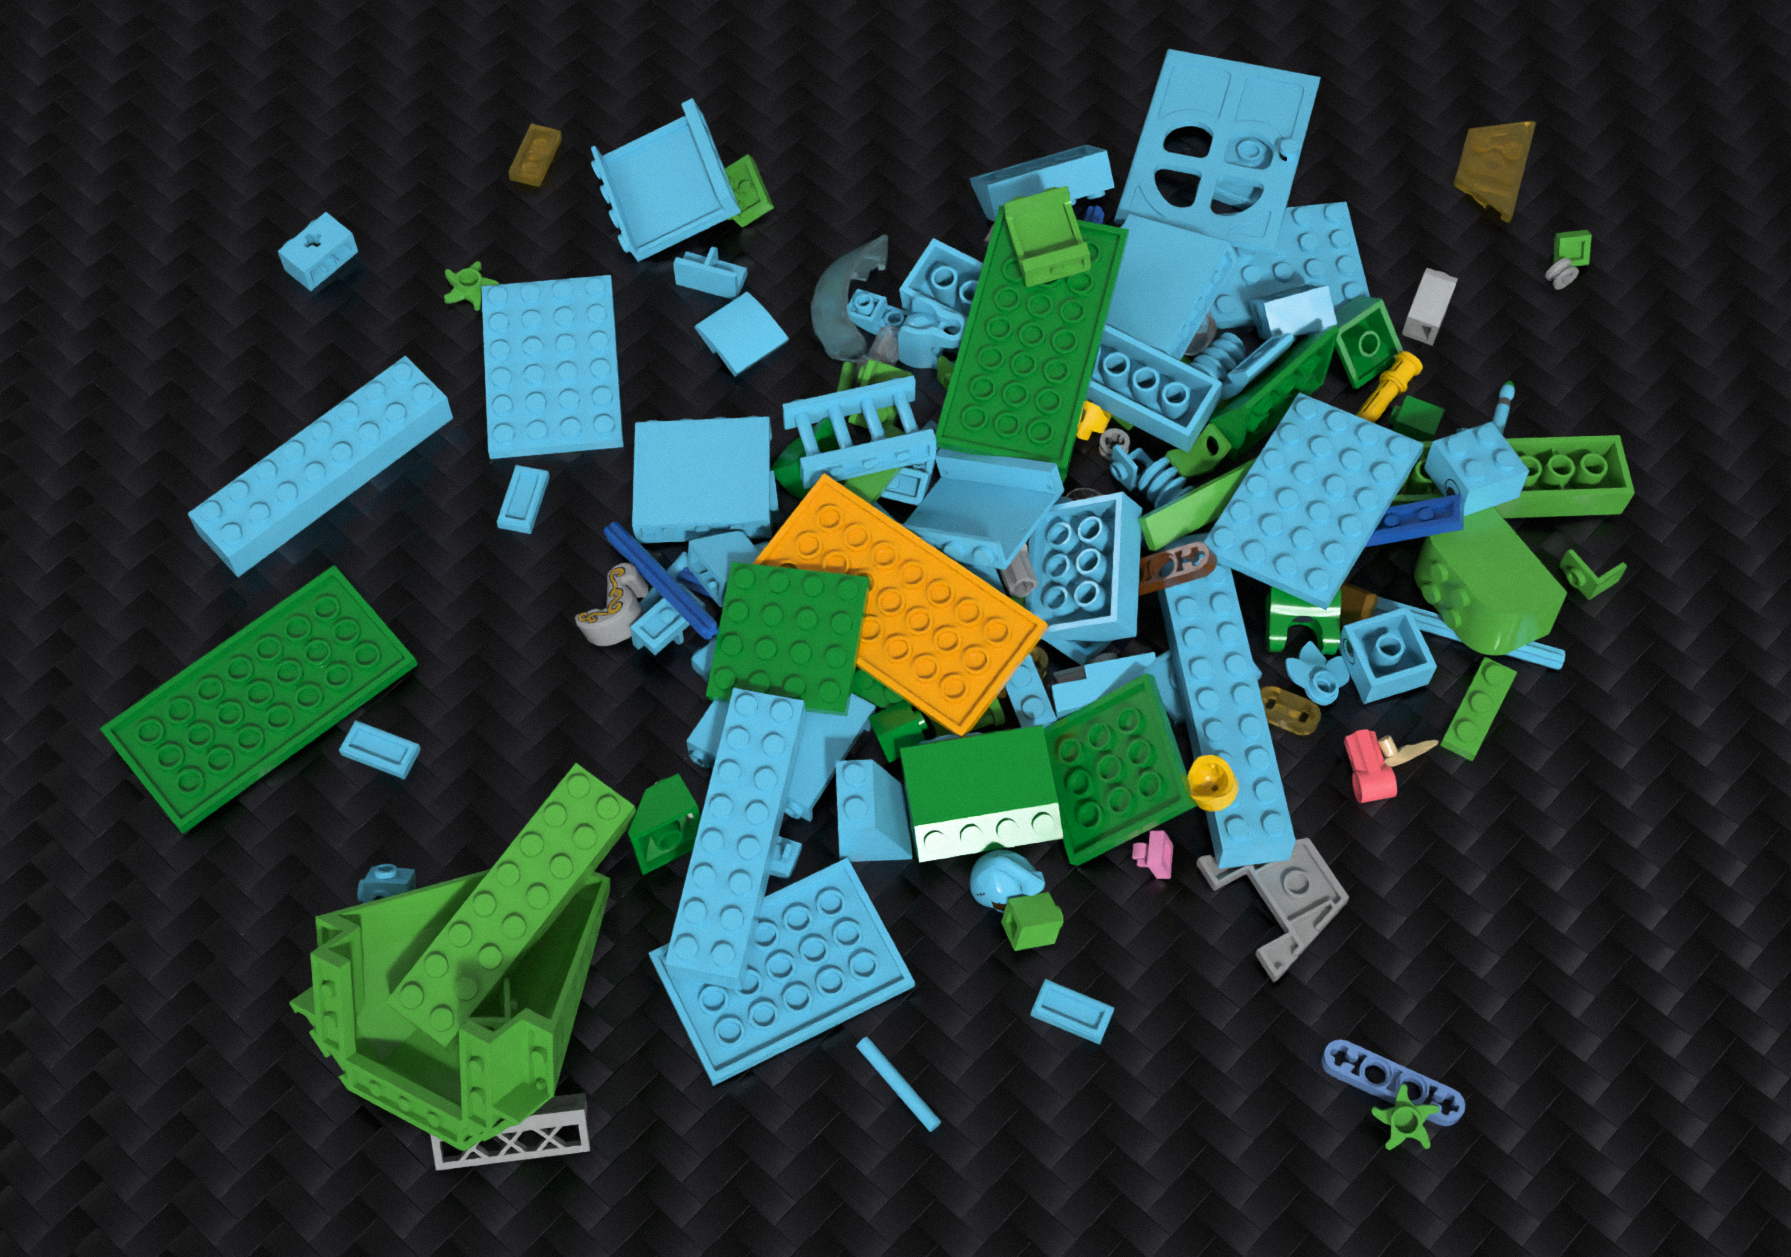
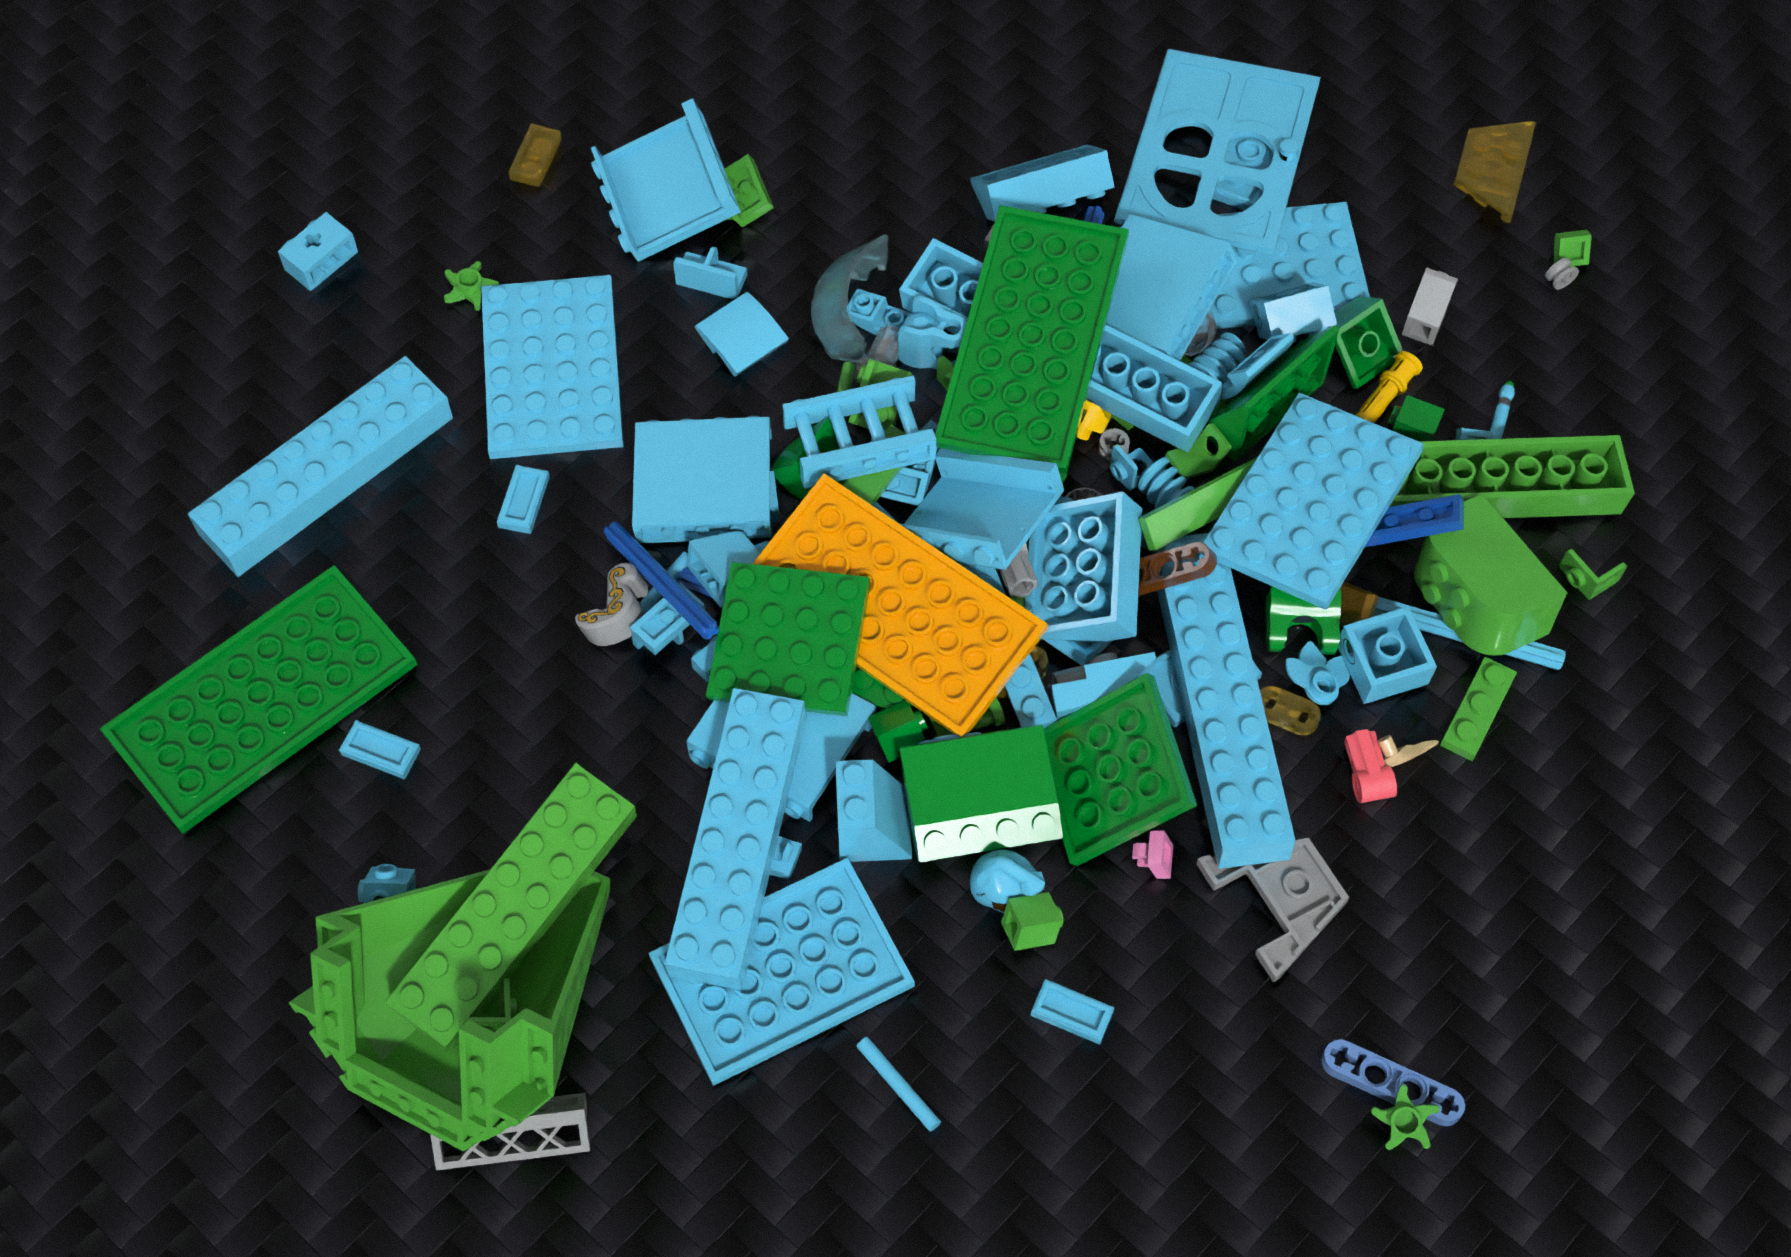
(664, 824): green slope -> none
(1046, 236): bright green panel -> none
(1212, 783): yellow piece -> none
(1478, 467): medium azure brick -> none

